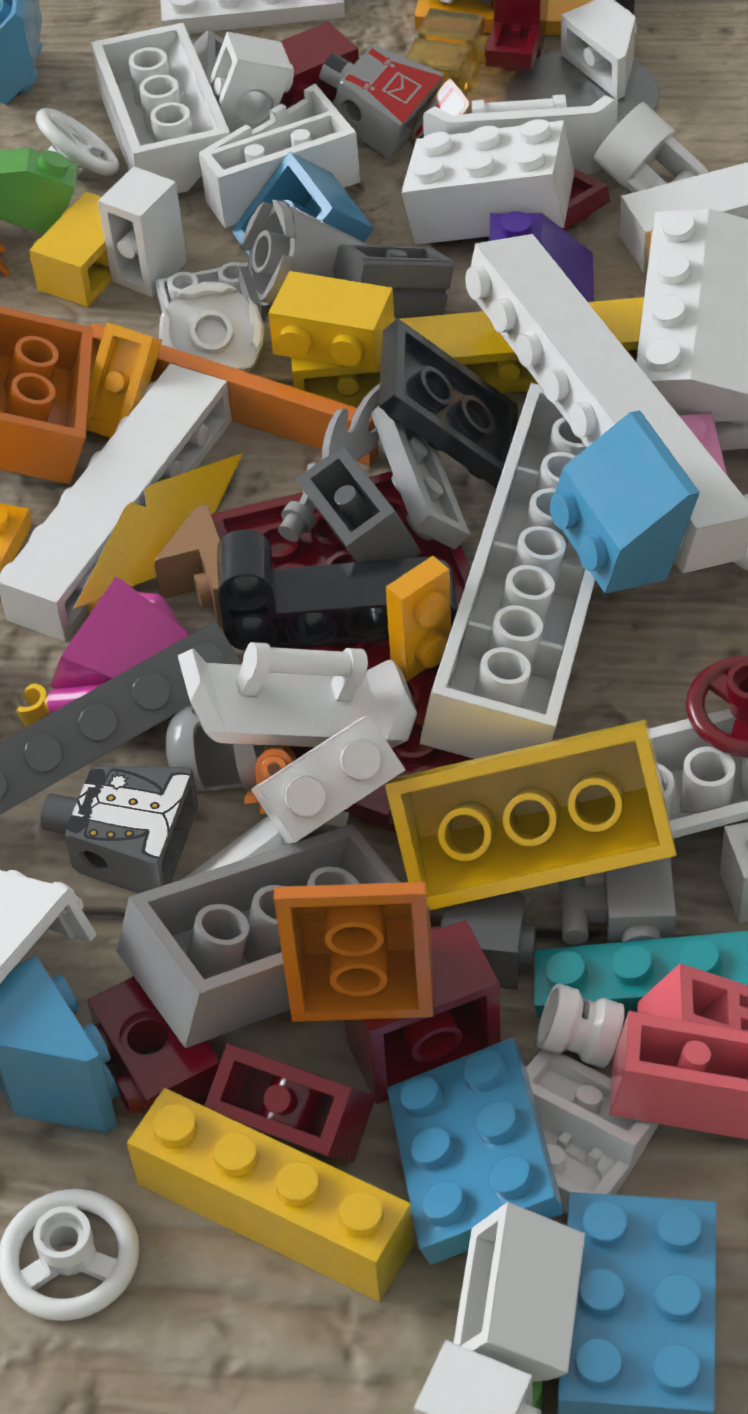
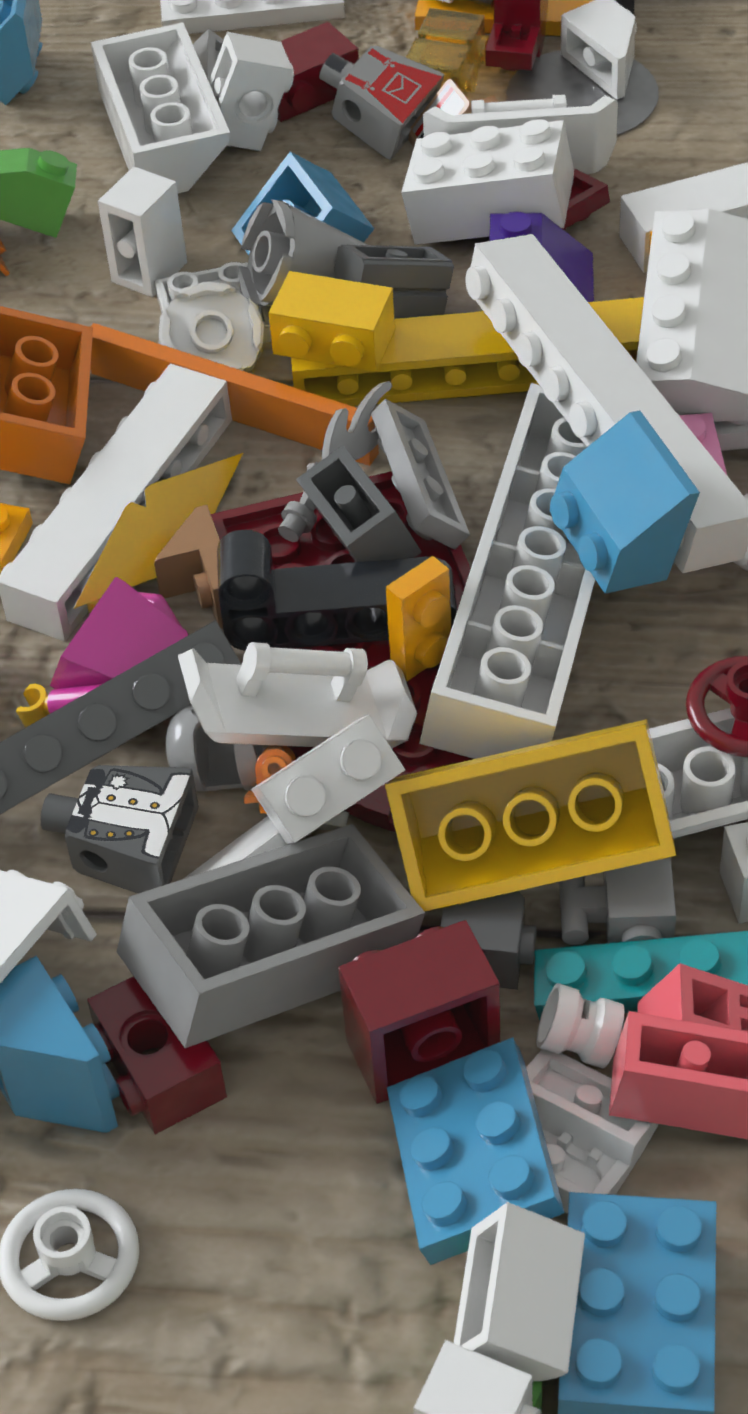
(72, 254): yellow brick -> none
(76, 142): white piece -> none
(119, 376): light orange plate -> none
(247, 158): white wedge -> none
(272, 1194): yellow brick -> none
(290, 1103): dark red brick -> none
(356, 950): orange slope -> none
(445, 402): black plate -> none
(639, 142): white piece -> none

